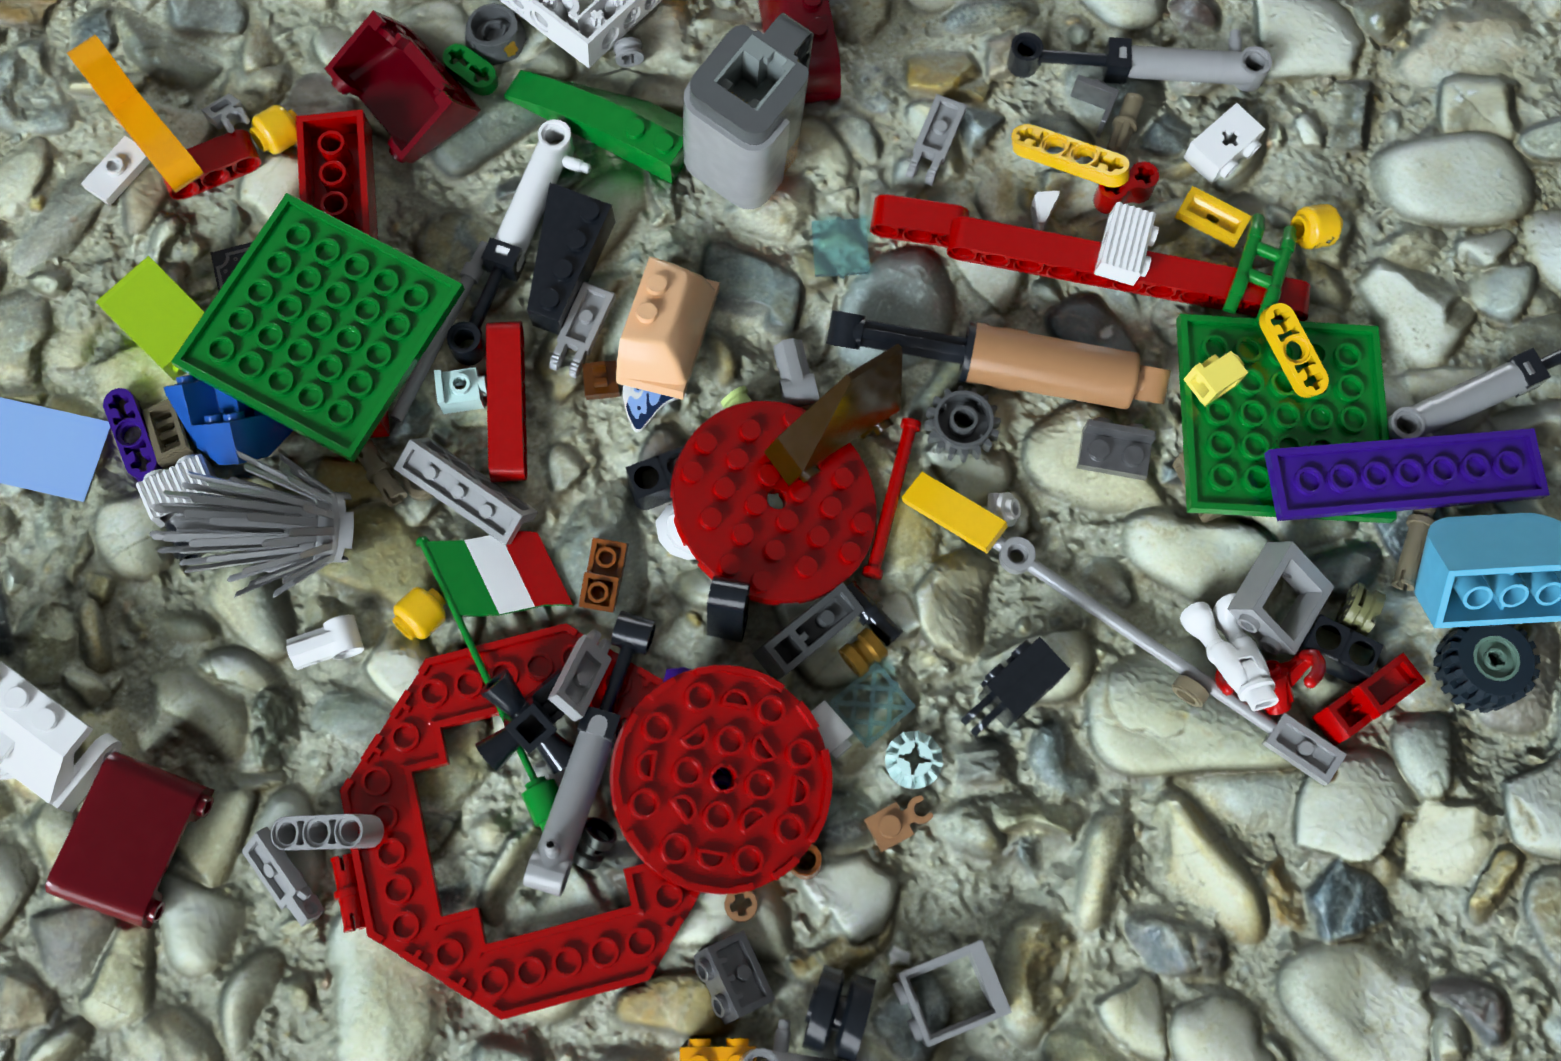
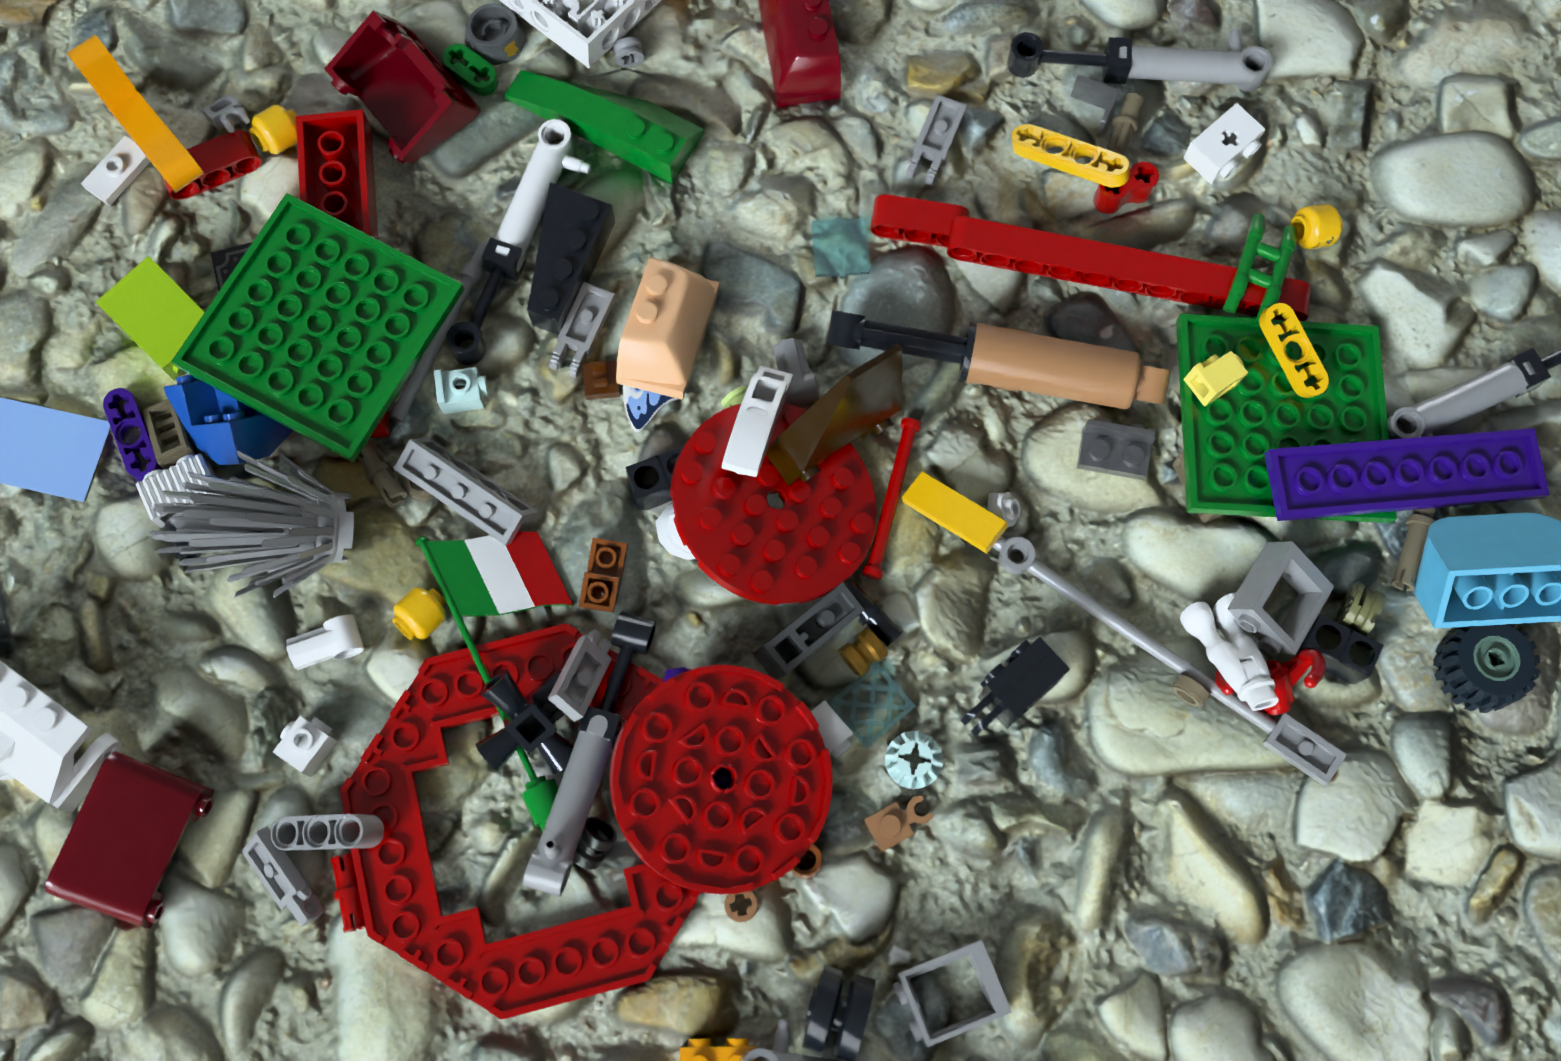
(305, 744): none -> white brick
(506, 402): red beam -> none
(728, 608): black beam -> none
(733, 977): flat silver bracket -> none
(748, 111): piece -> none
(756, 421): none -> white slope
(957, 440): dark grey gear -> none
(1042, 208): white slope -> none
(1126, 244): white brick -> none
(1228, 220): yellow piece -> none
(1368, 699): red slope -> none

